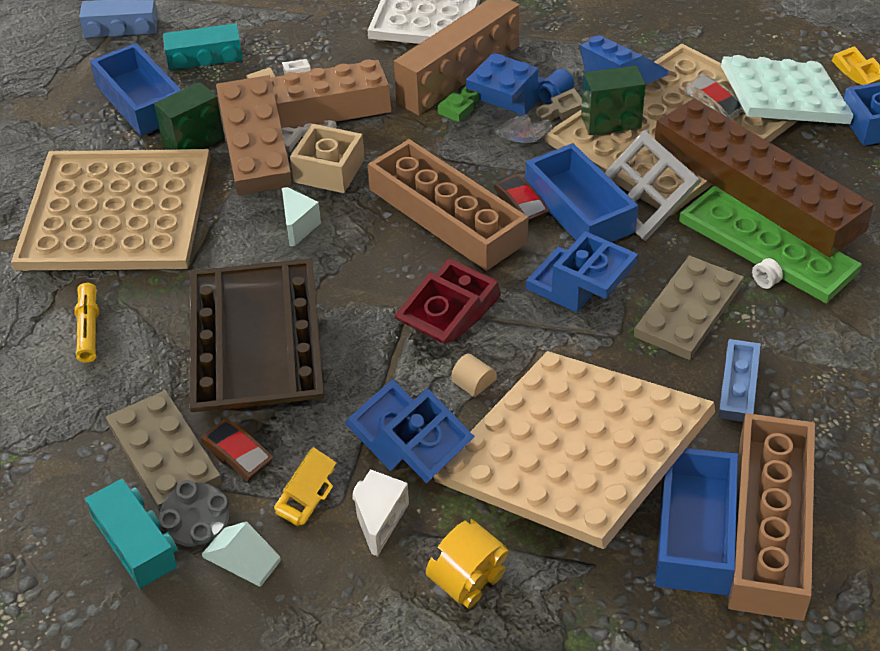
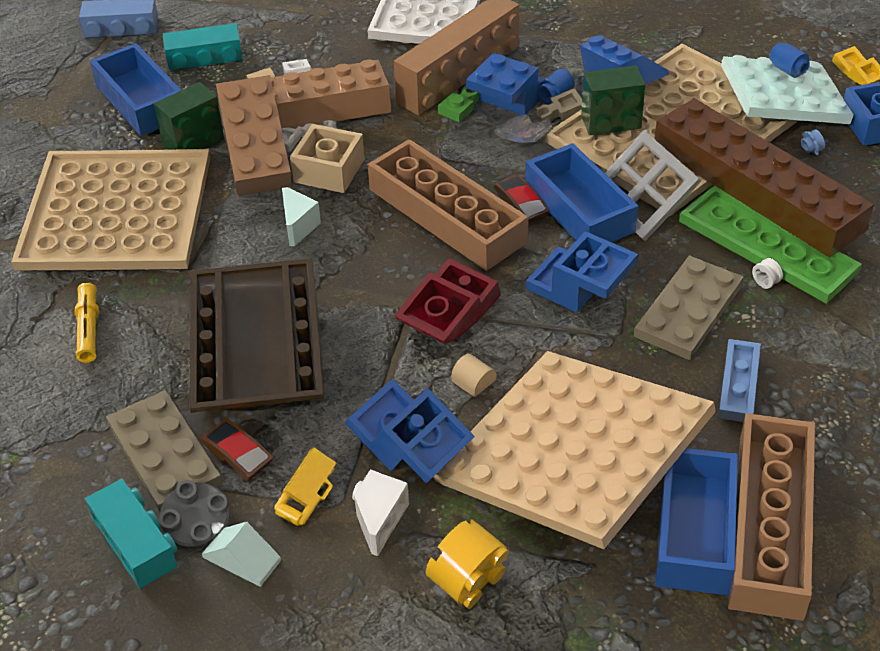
(715, 95): slope -> none
(789, 59): none -> blue brick
(813, 142): none -> medium blue plate

